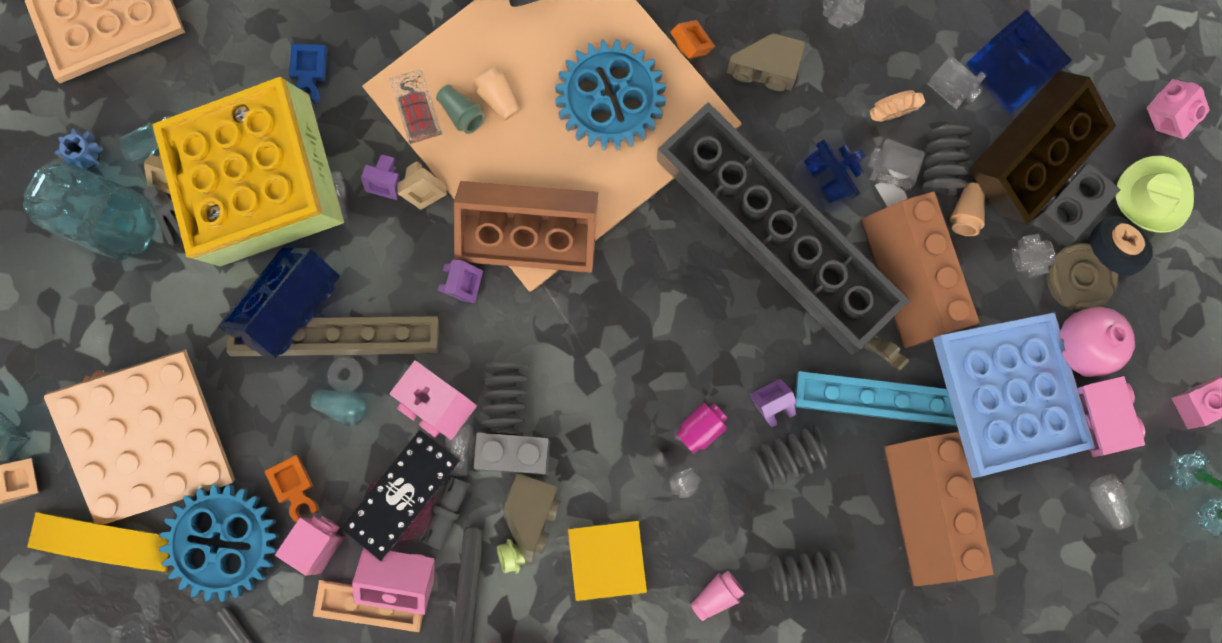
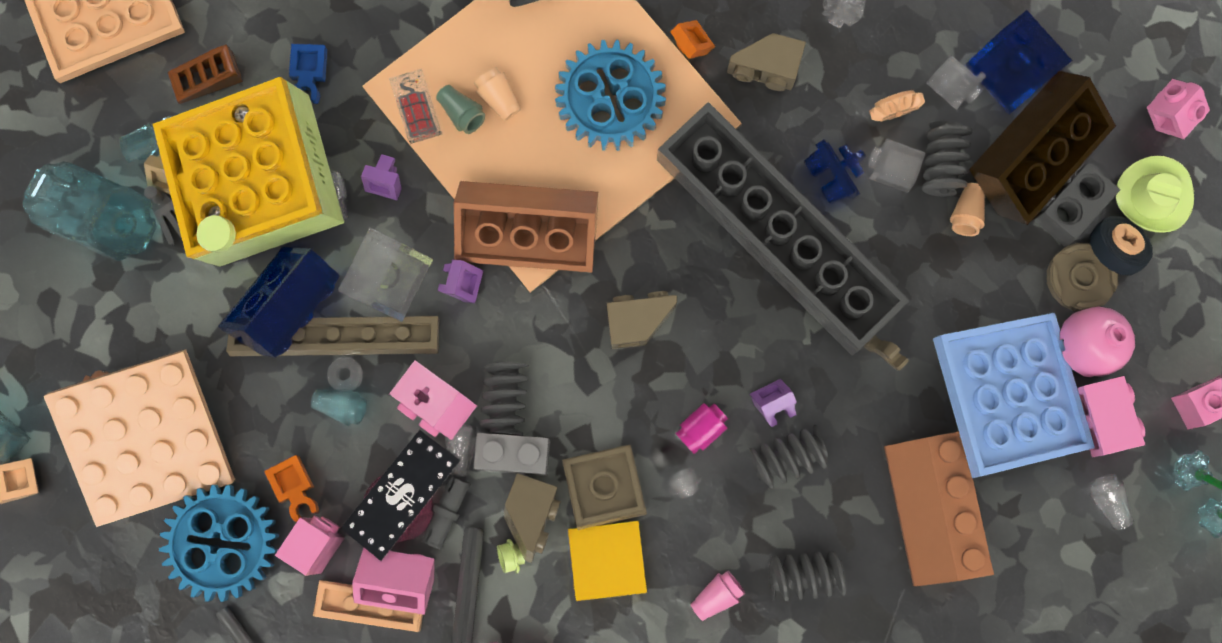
(74, 141): medium blue gear -> none
(98, 542): yellow slope -> none
(216, 234): none -> yellowish green piece
(219, 81): none -> dark orange slope
(385, 274): none -> clear slope
(420, 186): tan tile -> none
(604, 487): none -> dark tan tile
(636, 321): none -> dark tan slope
(874, 398): medium azure plate -> none
(890, 195): white sticker -> none
(920, 260): nougat slope -> none
(1033, 256): clear gear -> none

